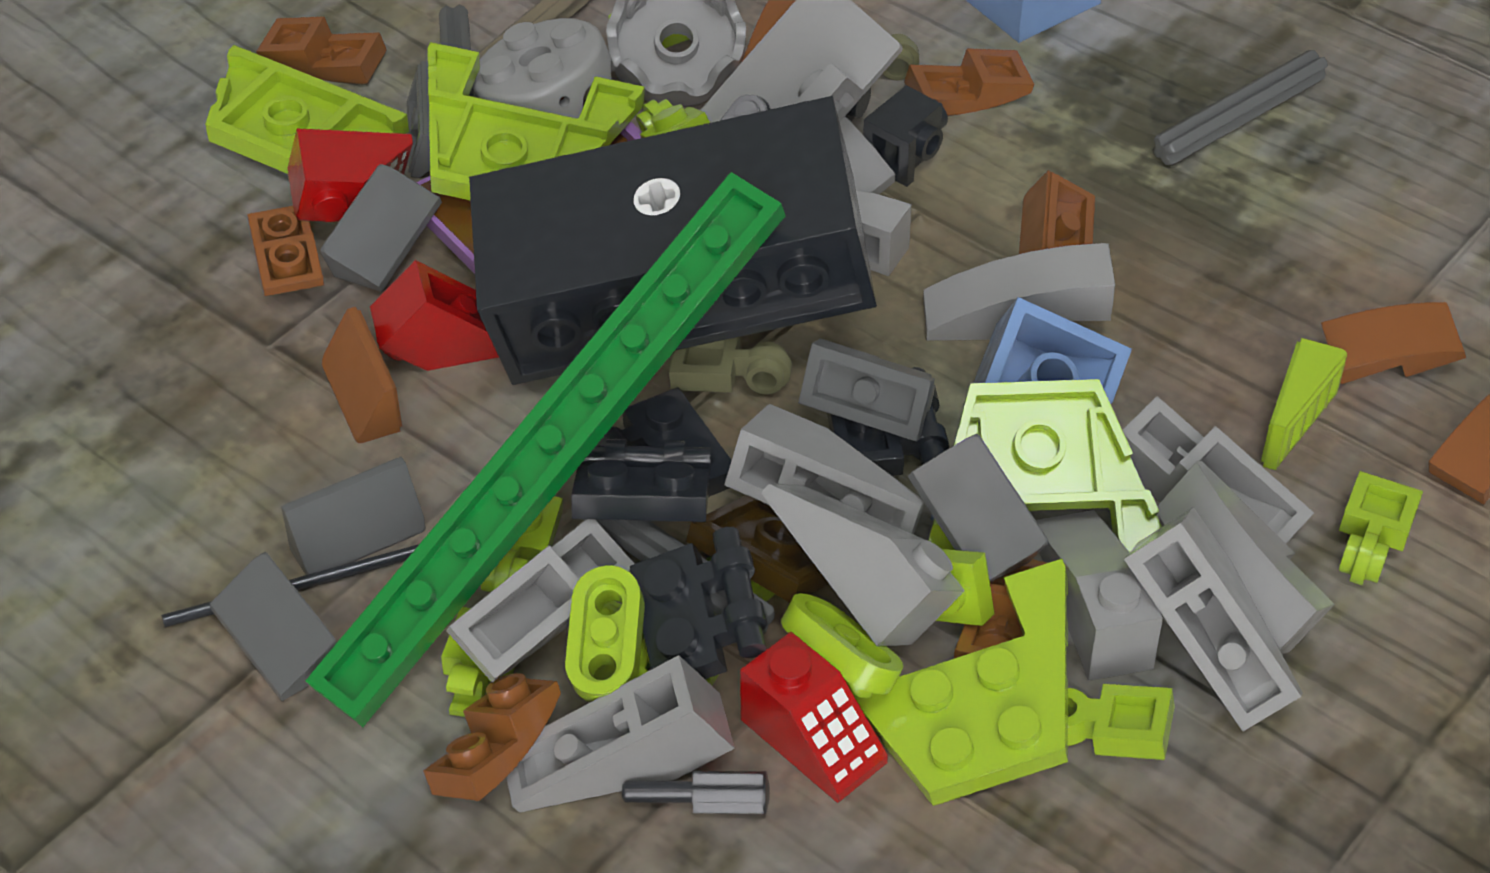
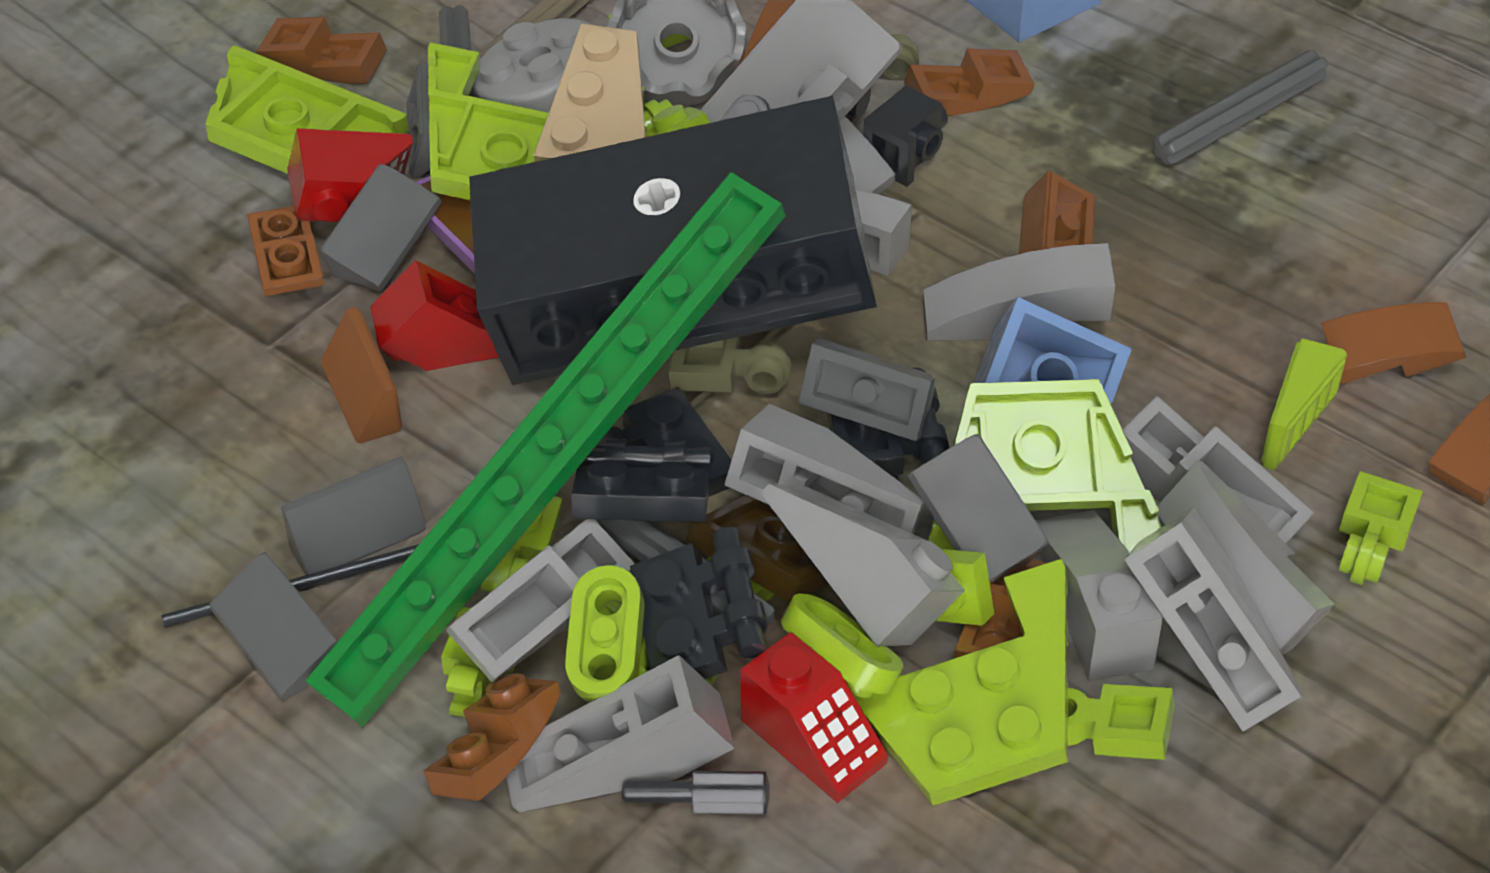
(597, 95): none -> tan wing

